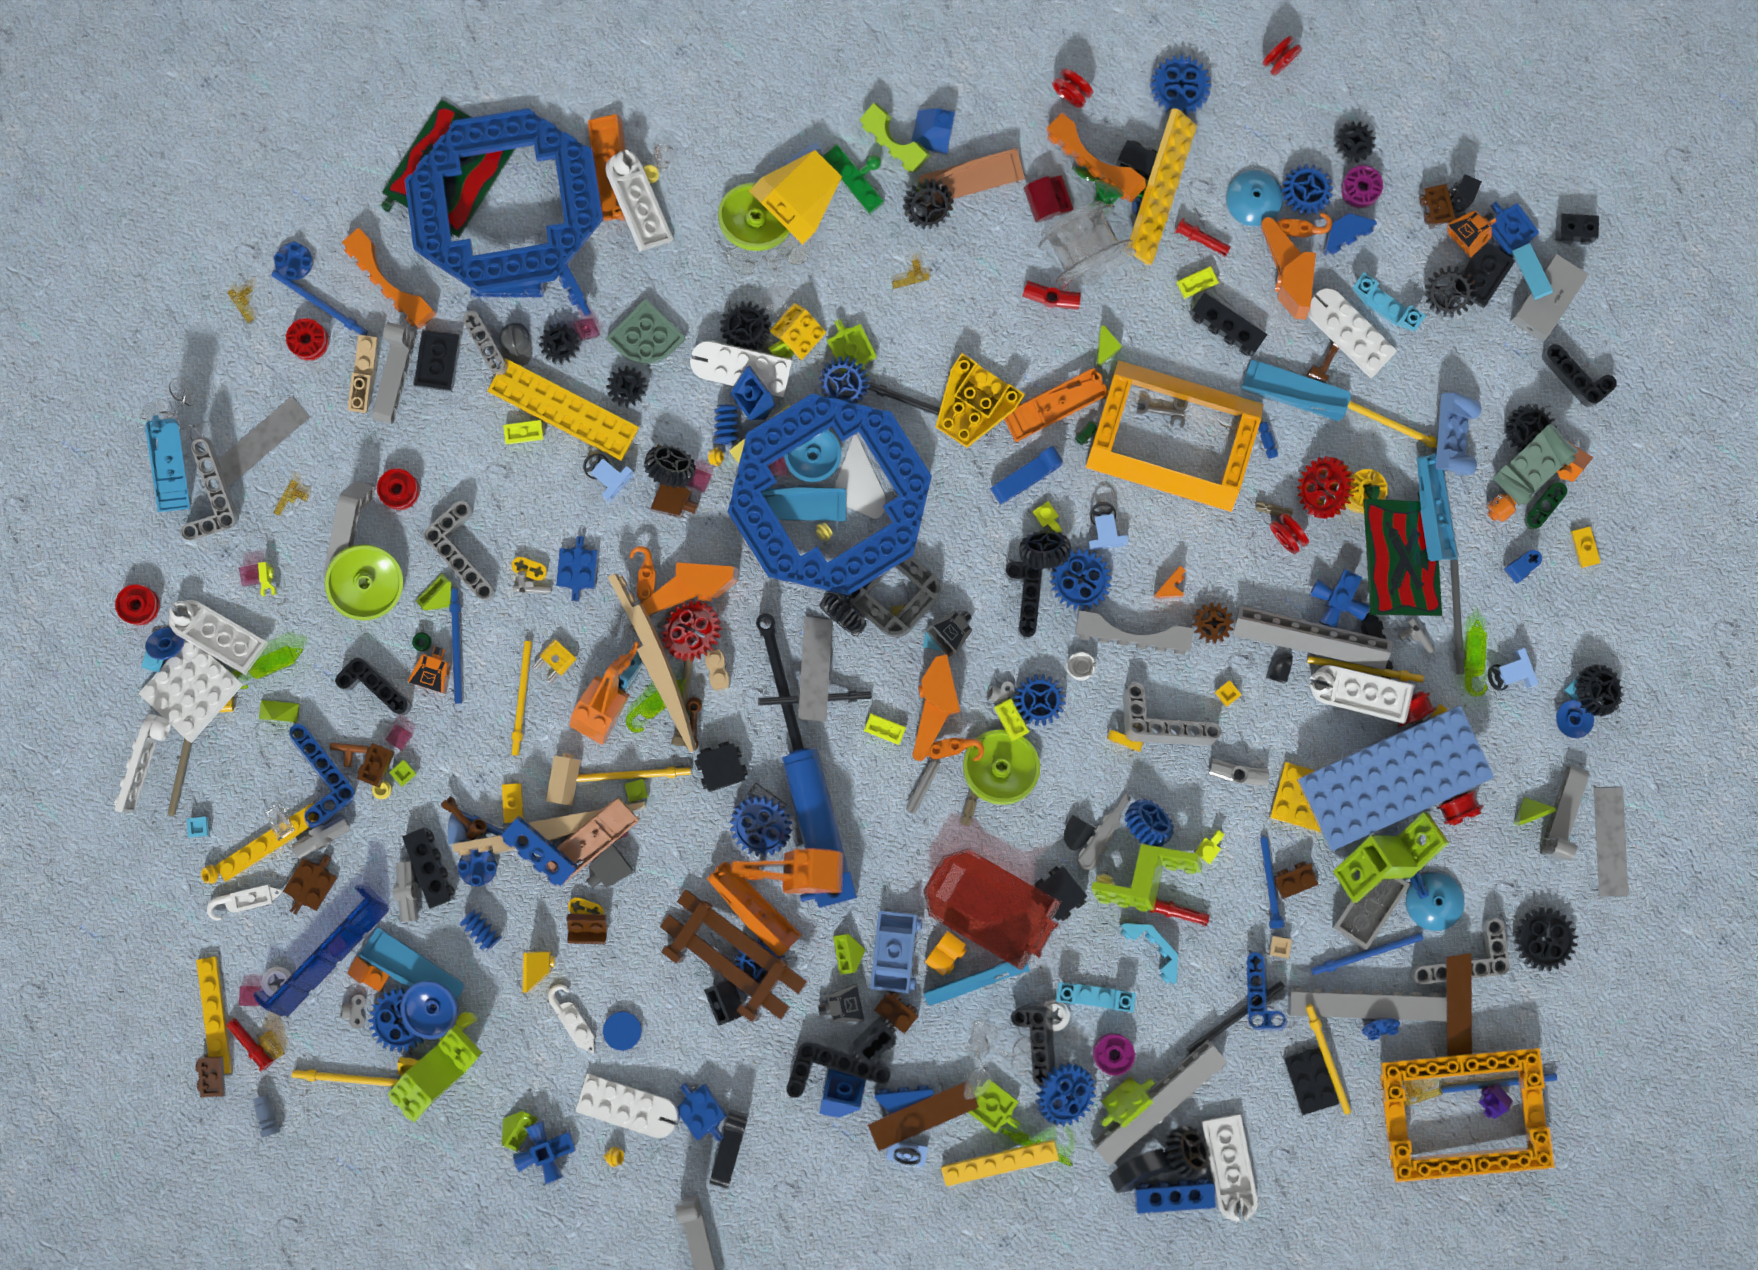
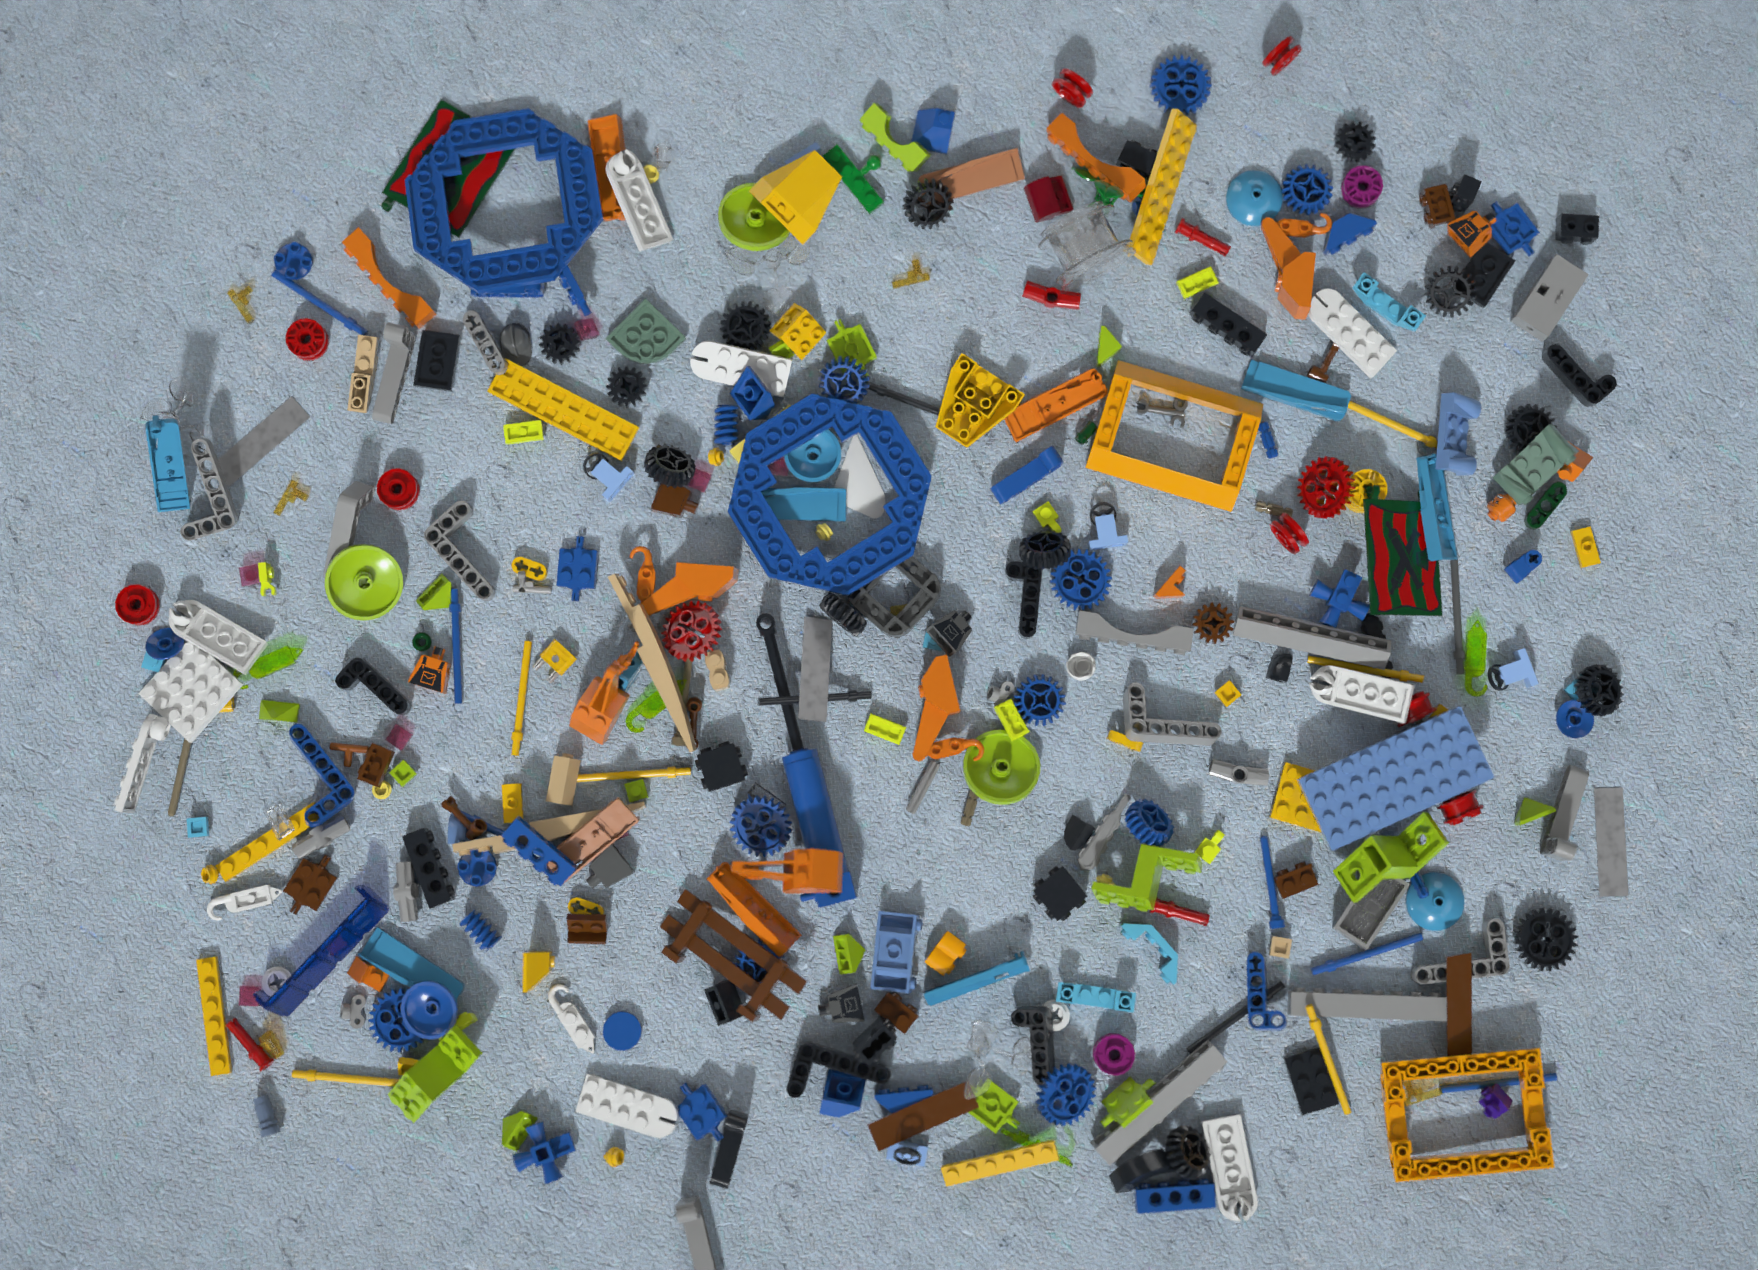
(211, 1076): reddish brown bracket -> none
(991, 906): clear red windscreen -> none
(1381, 1027): blue dish -> none
(1417, 635): light grey hose -> none
(1532, 271): medium azure tile -> none

